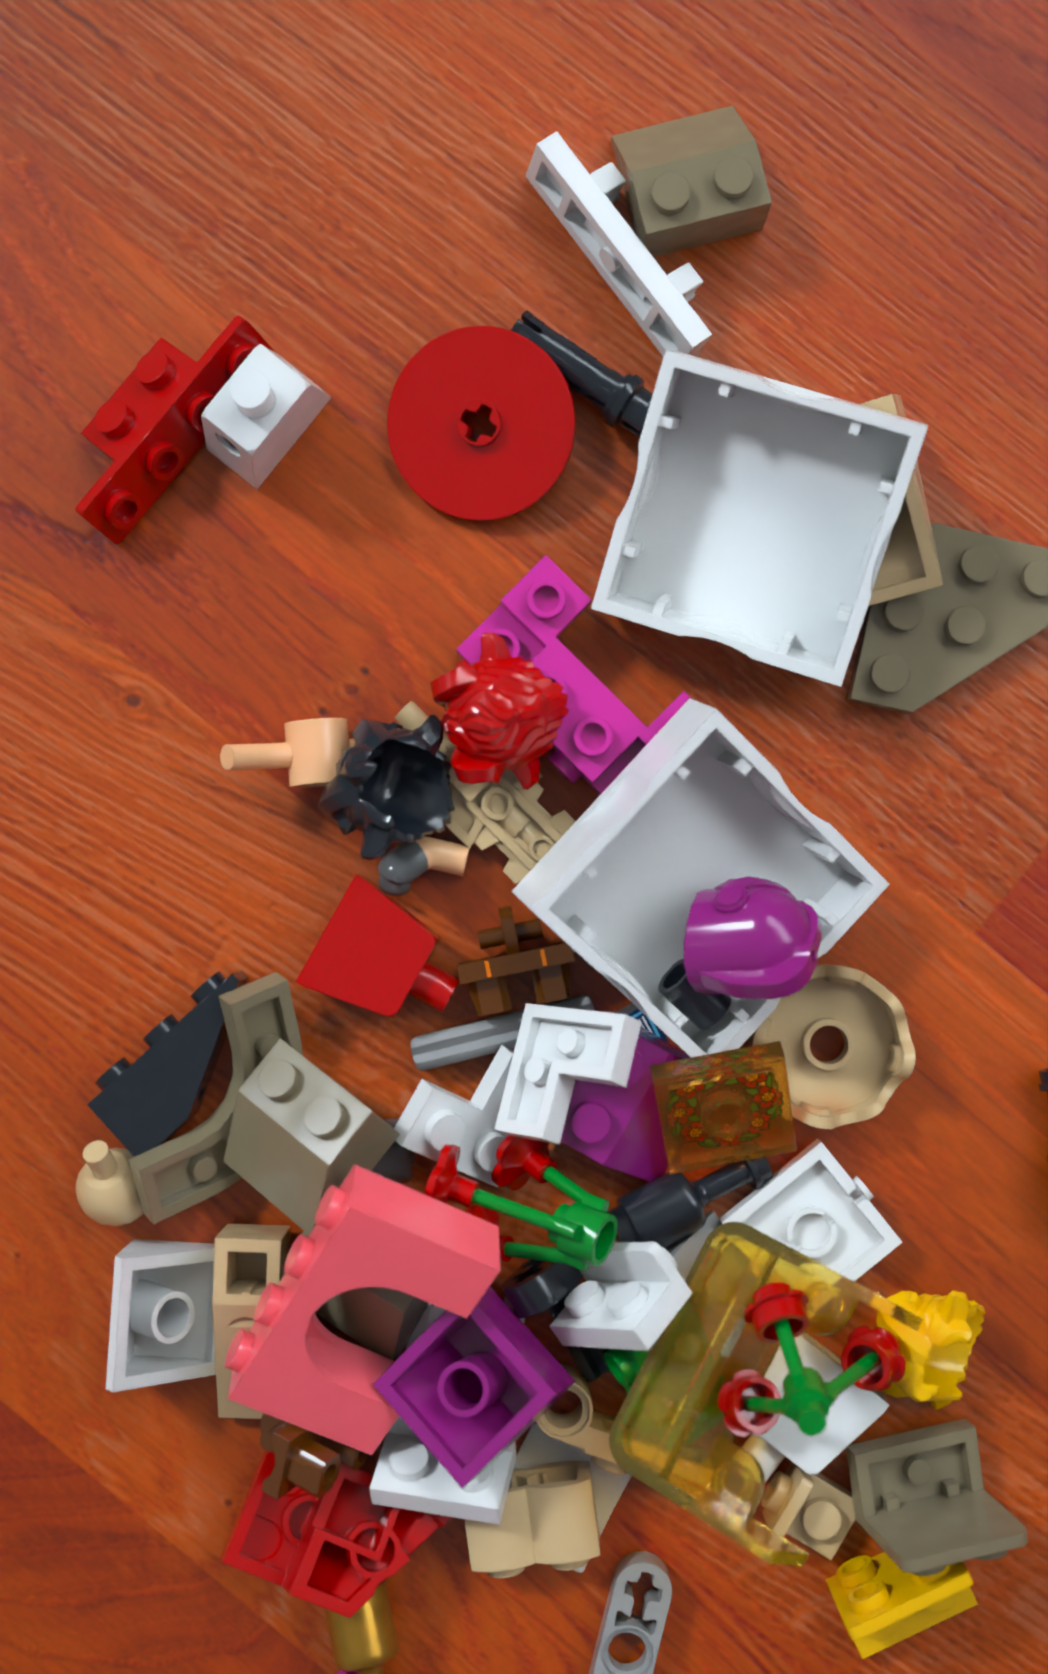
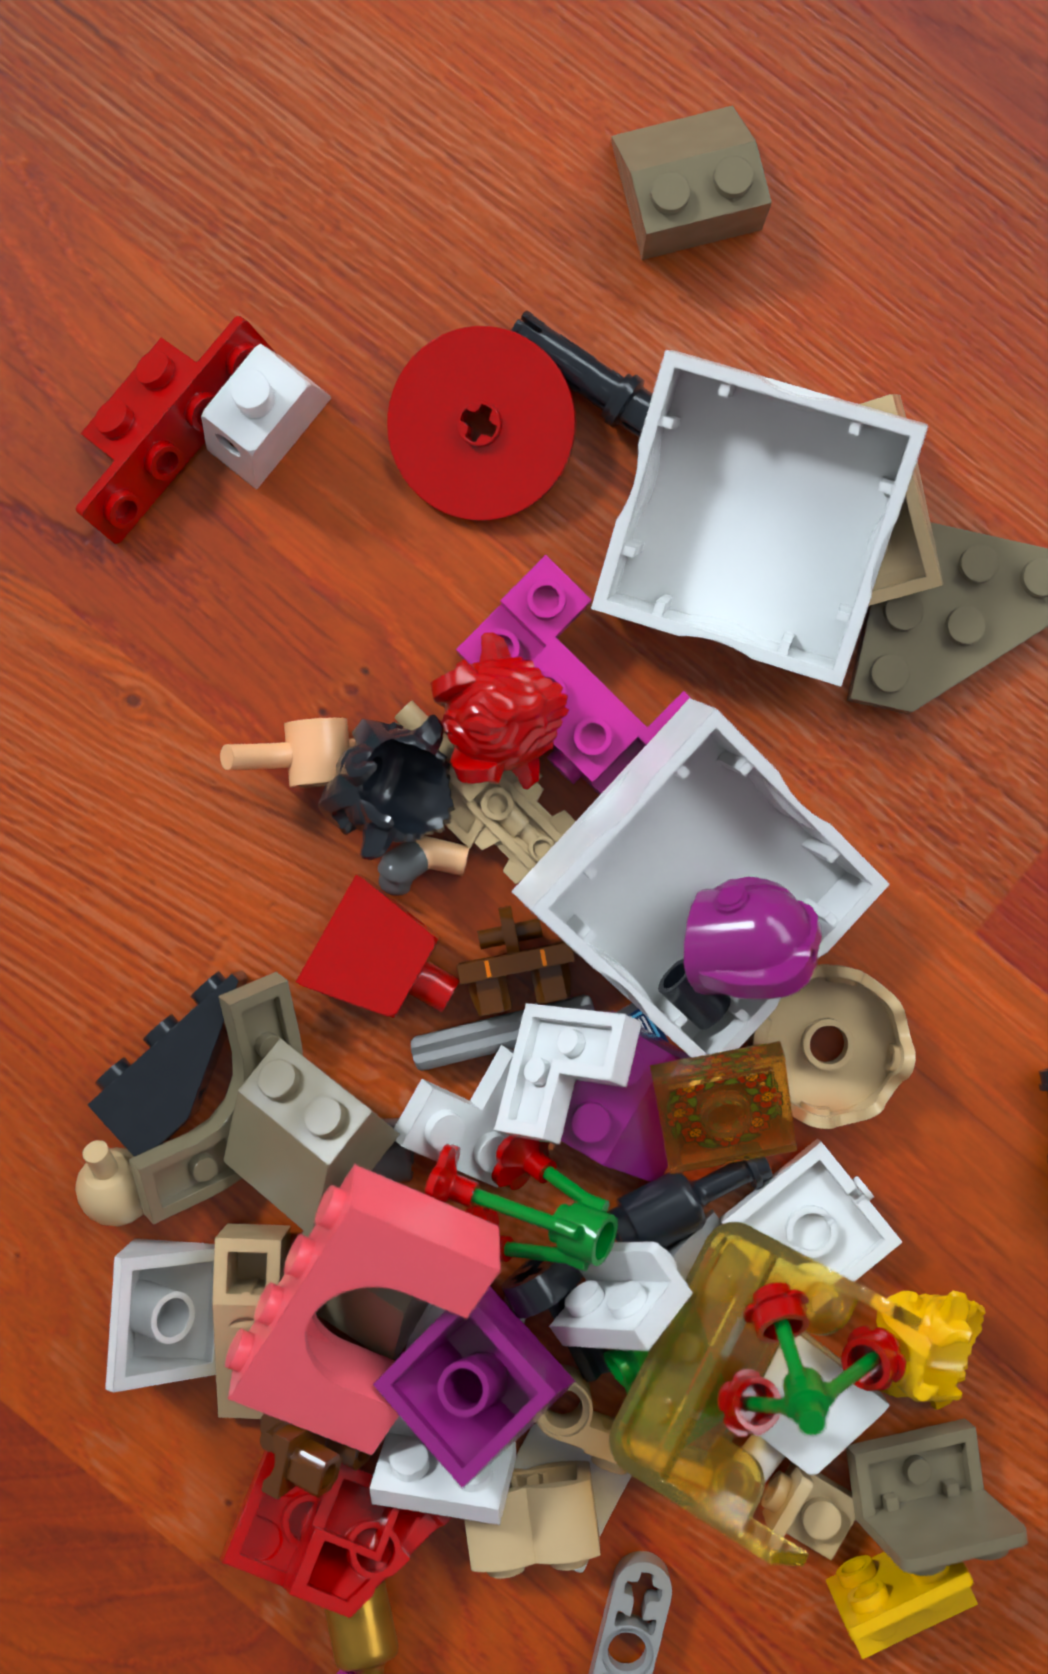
(587, 213): white hinge -> none

